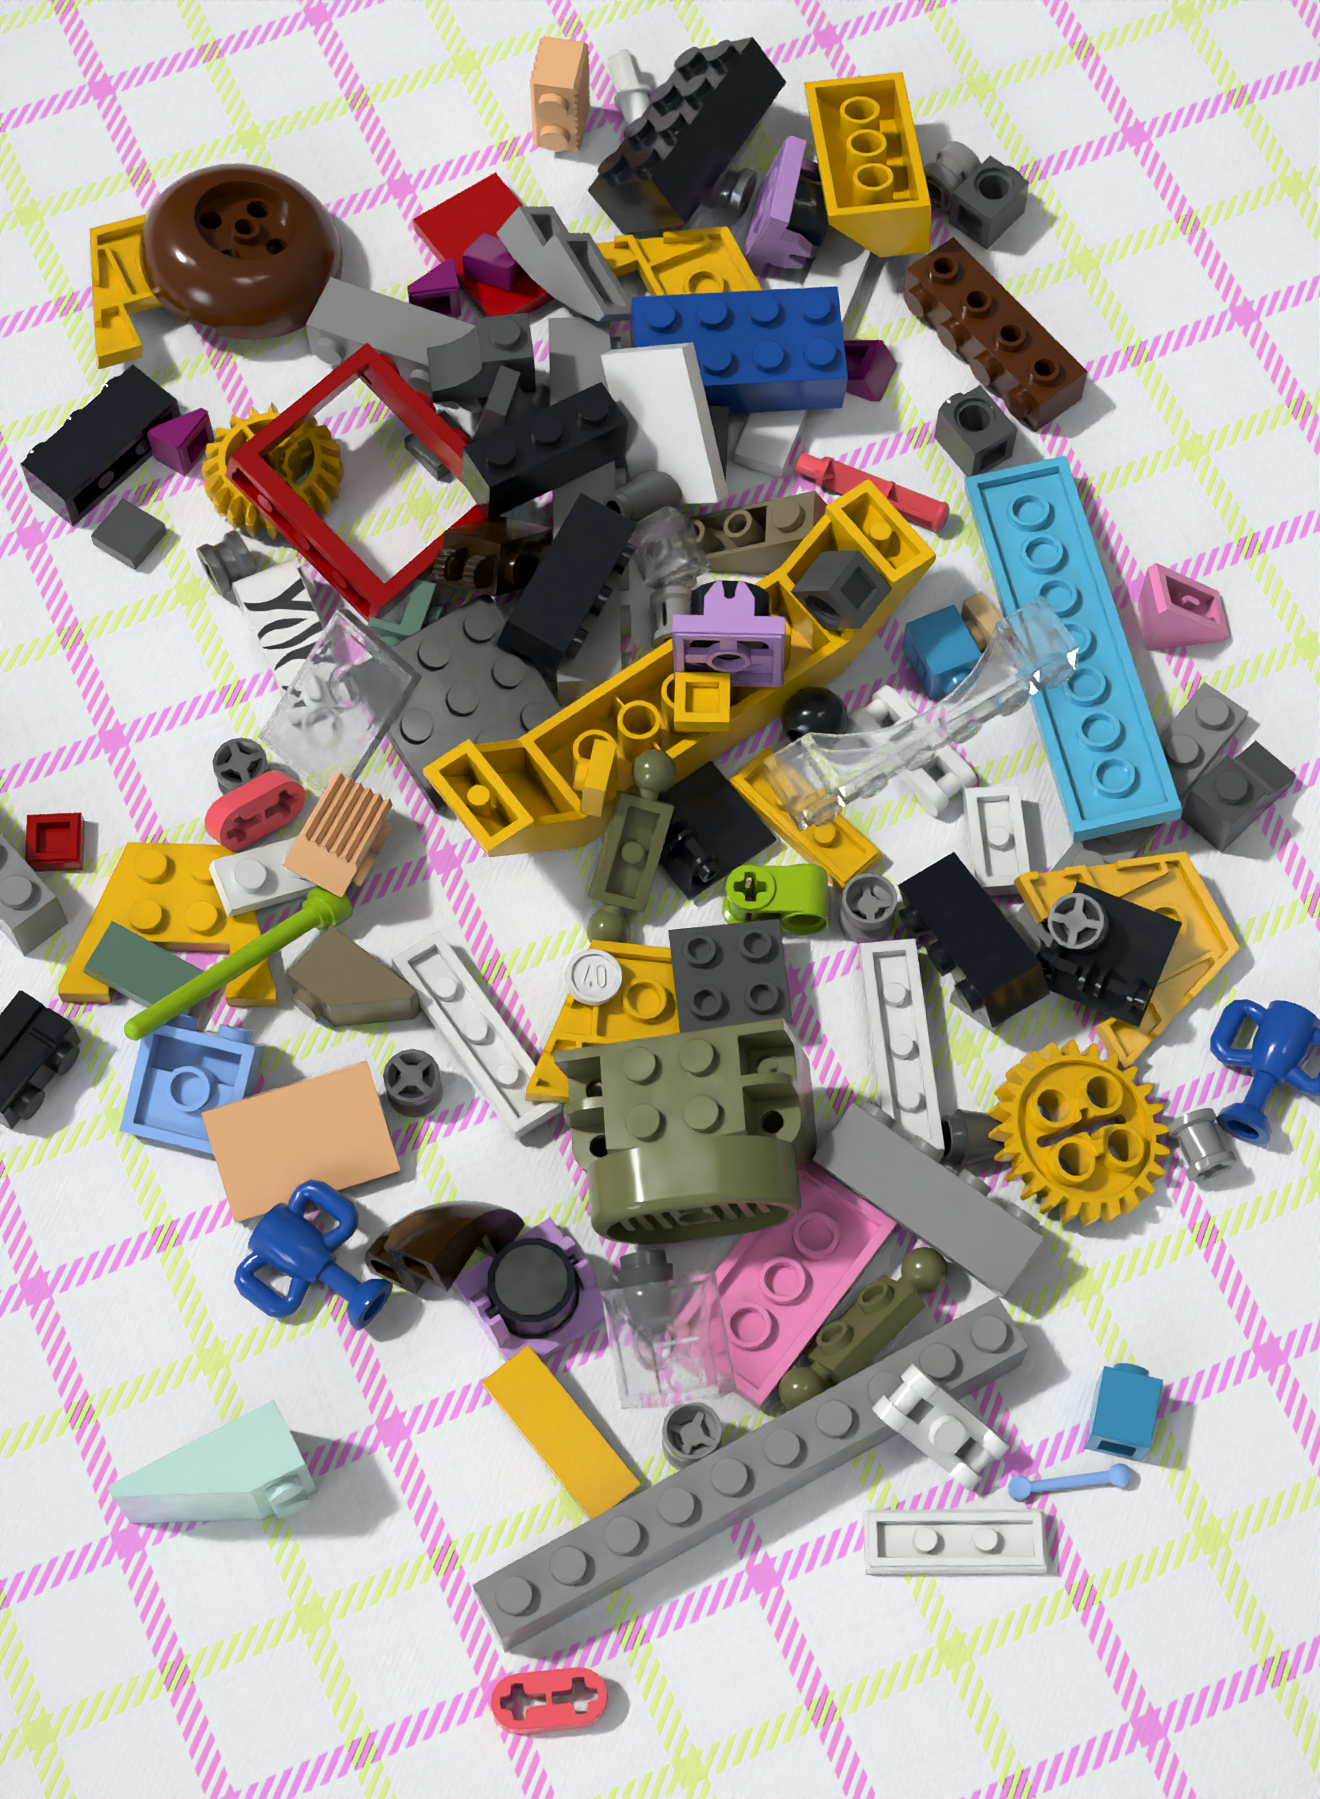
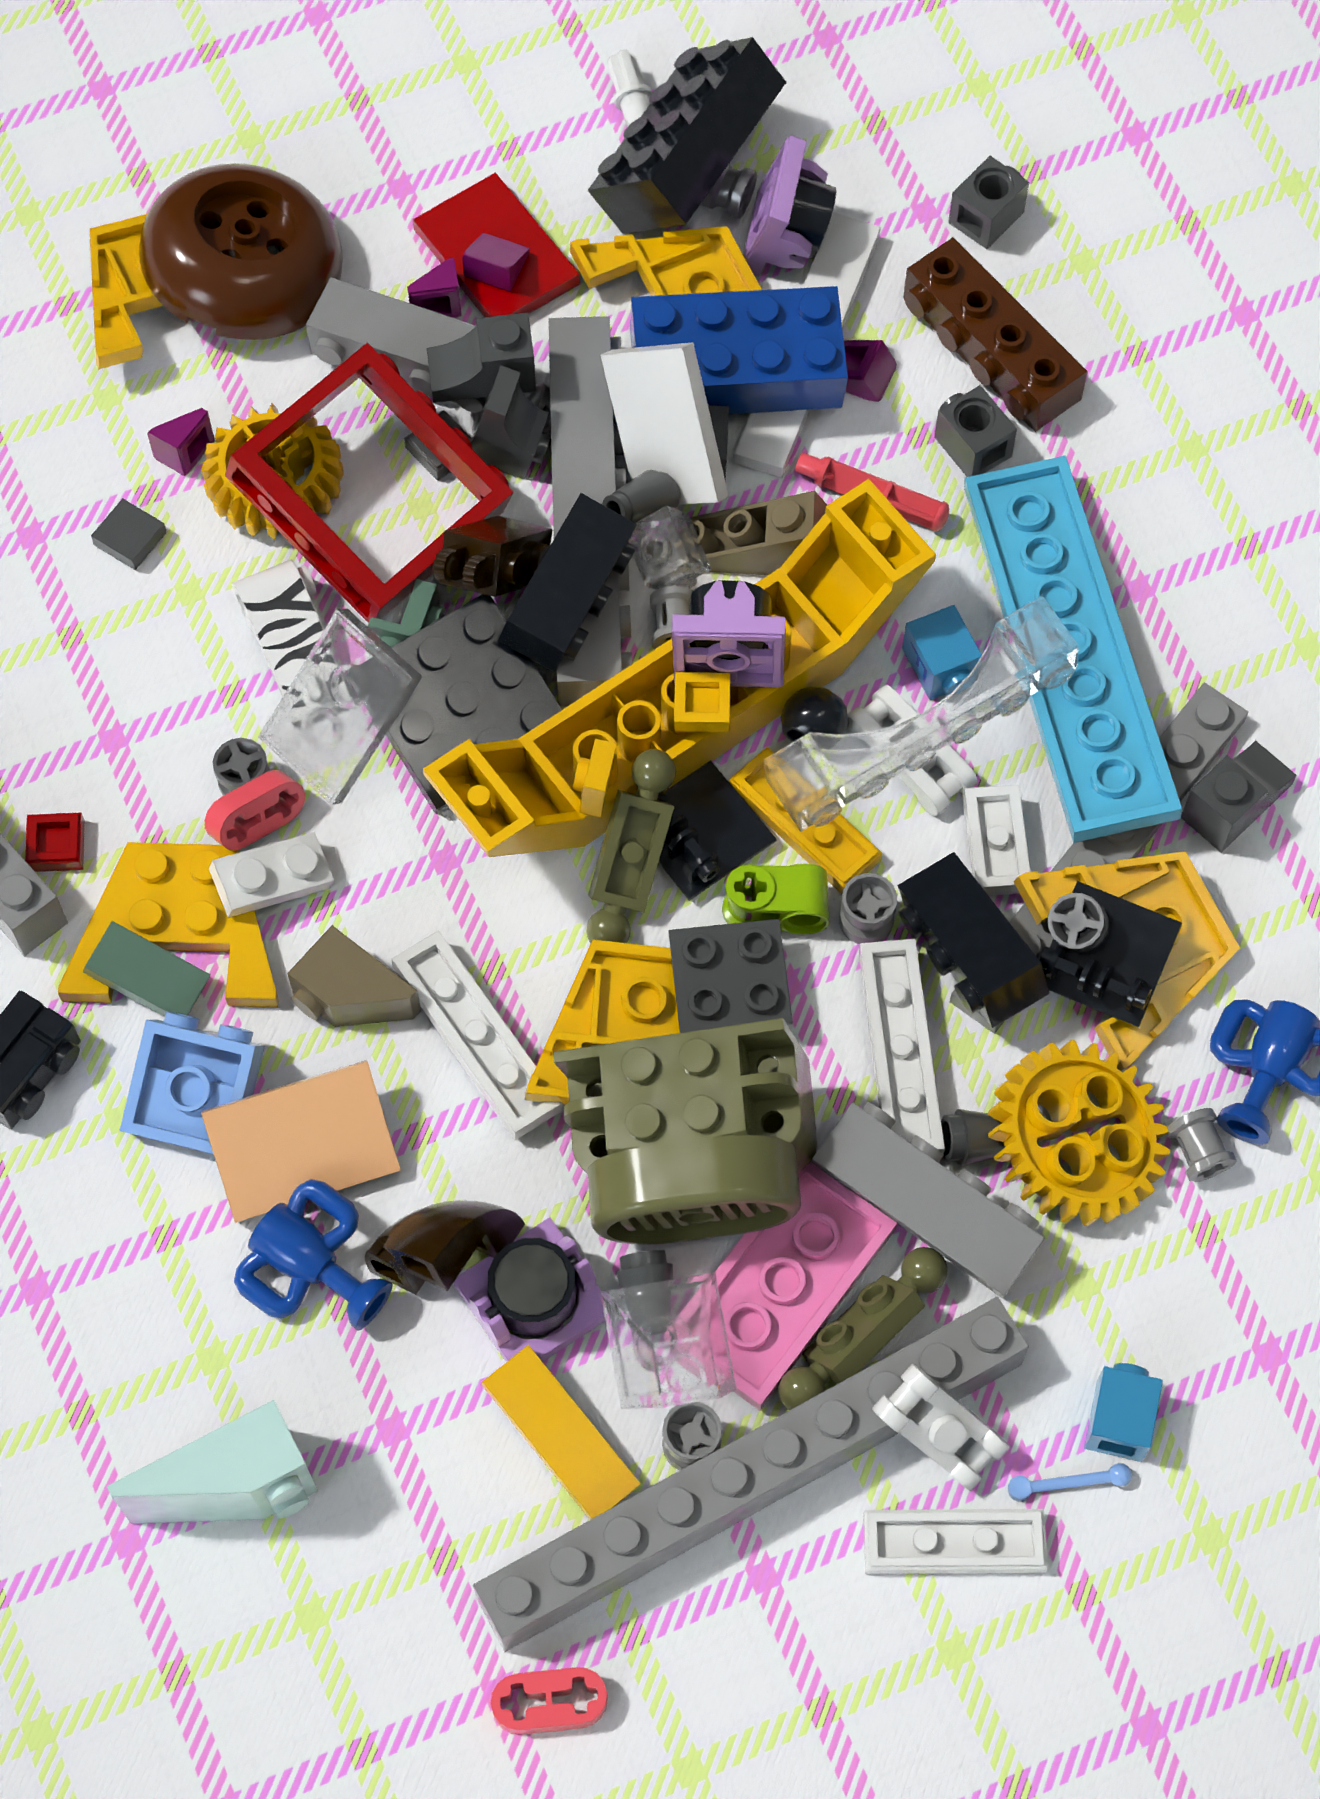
(98, 445): black brick -> none
(226, 561): flat silver wheel -> none
(317, 912): lime piece -> none
(339, 834): light nougat brick -> none
(407, 1071): flat silver wheel -> none
(544, 451): black brick -> none
(560, 94): light nougat brick -> none
(564, 263): light grey slope -> none
(593, 977): white piece -> none
(841, 589): dark grey brick -> none
(870, 162): yellow slope -> none
(952, 167): light grey wheel -> none
(980, 619): tan plate -> none
(1179, 610): bright pink slope -> none

